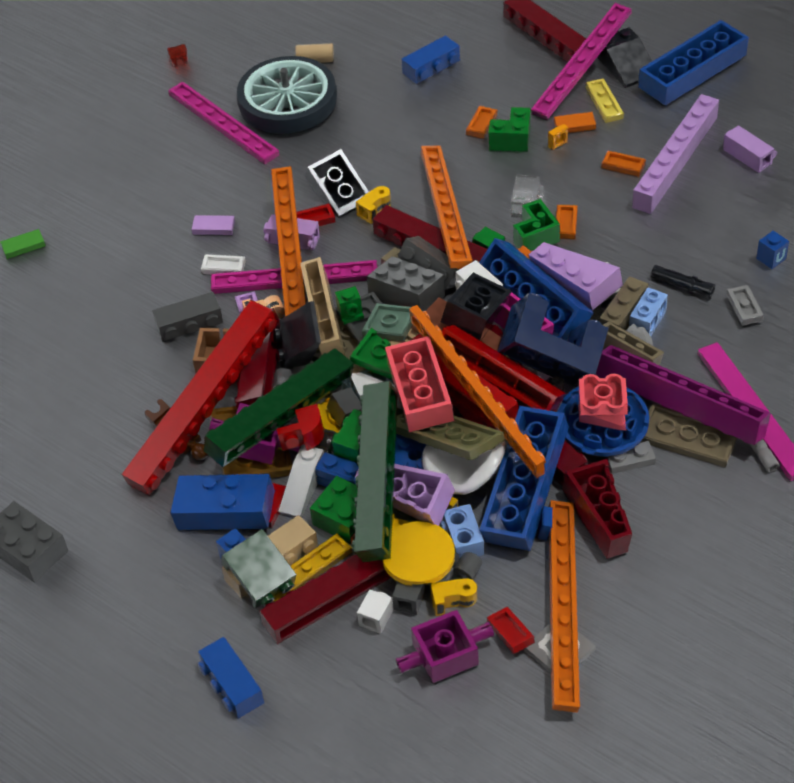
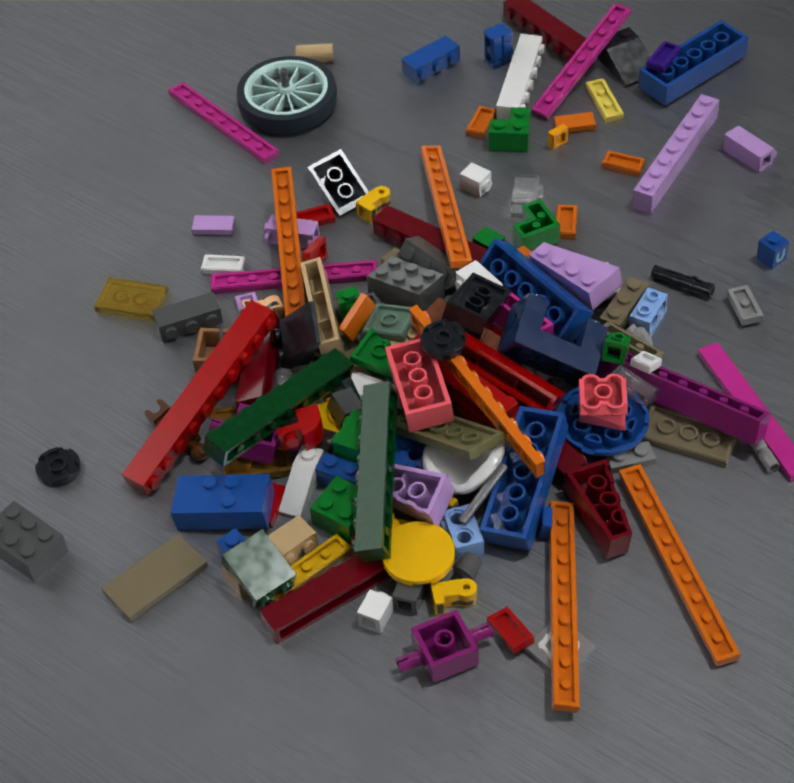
(22, 243): bright green tile -> none
(58, 467): none -> black tile
(130, 298): none -> clear yellow tile
(154, 577): none -> dark tan tile
(176, 53): clear red tile -> none
(230, 678): blue brick -> none
(316, 249): none -> red tile
(357, 317): none -> orange tile
(443, 340): none -> black tile
(475, 180): none -> white brick
(483, 493): none -> flat silver bar
(498, 46): none -> blue brick
(520, 75): none -> white brick
(618, 343): none -> green brick
(637, 387): none -> clear brick
(646, 362): none -> white tile
(663, 56): none -> dark purple tile
(679, 566): none -> orange plate

